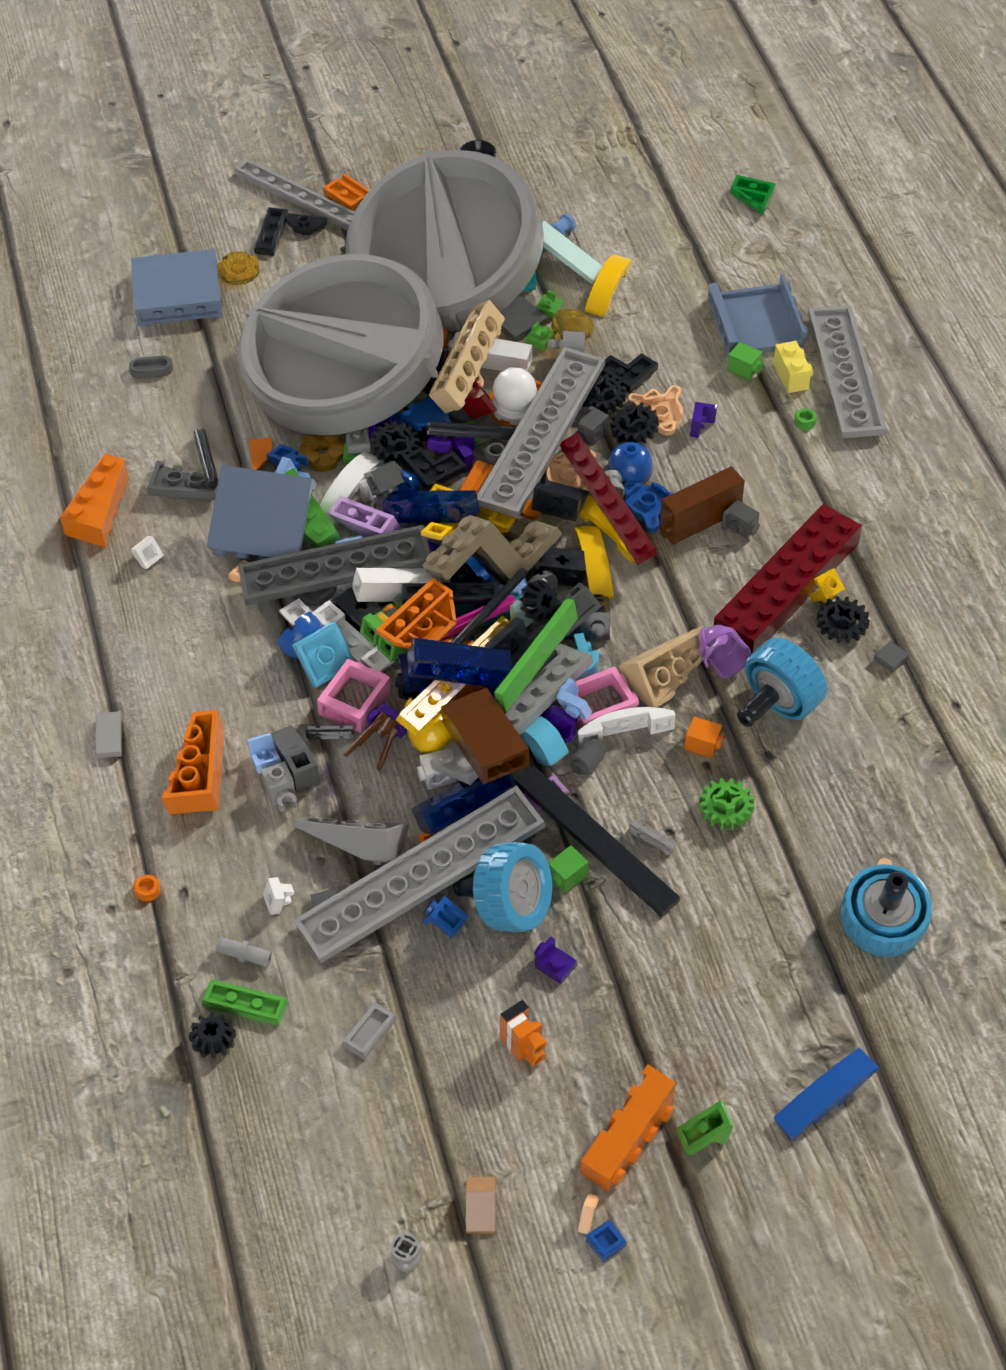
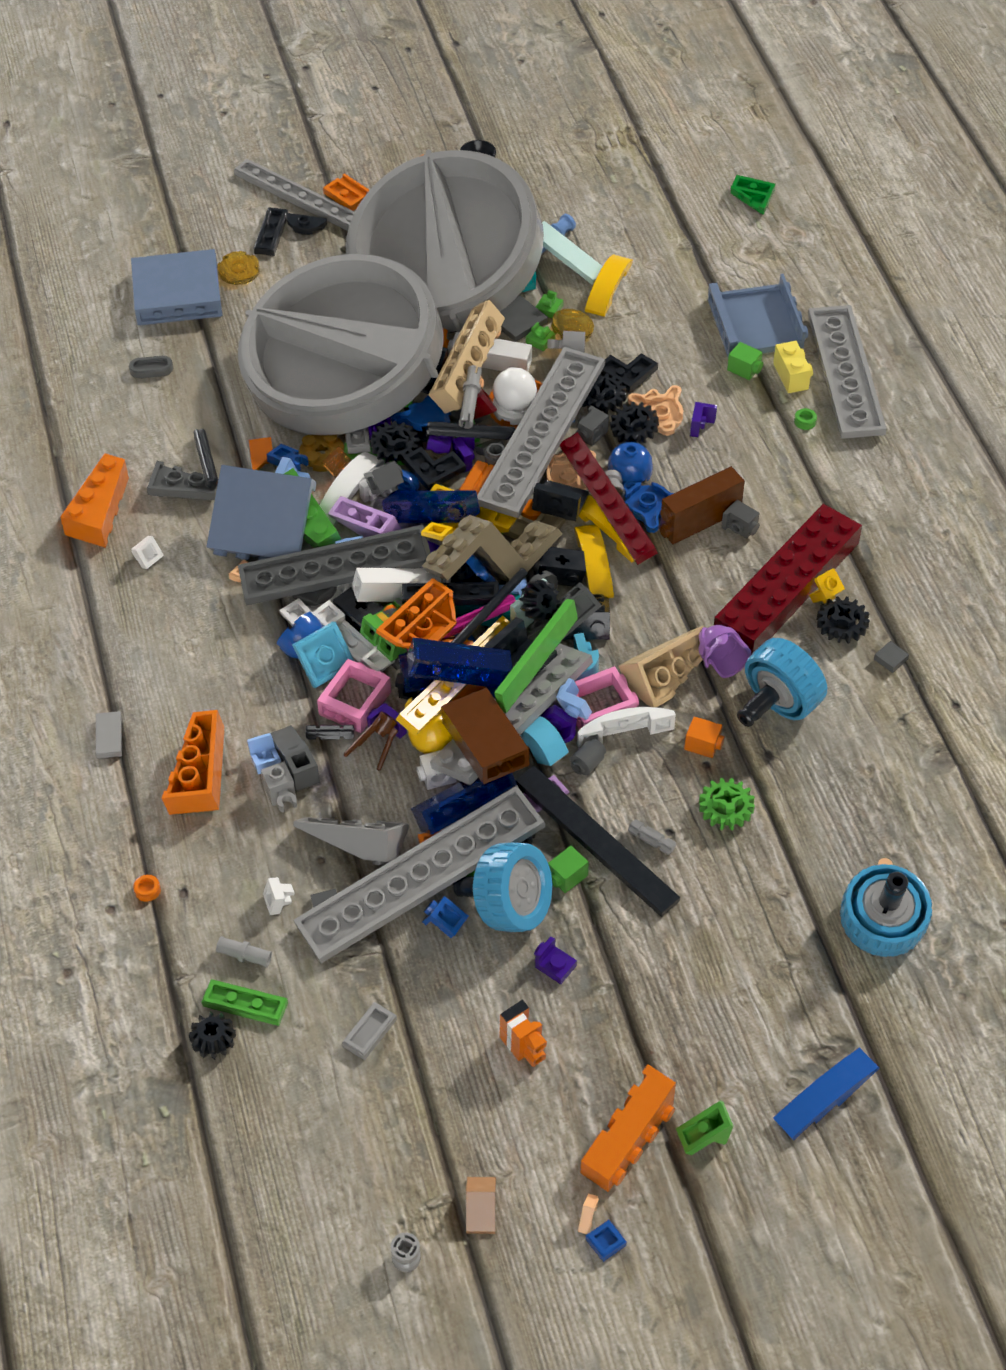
(336, 462): none -> clear orange tile
(471, 389): none -> light grey pin

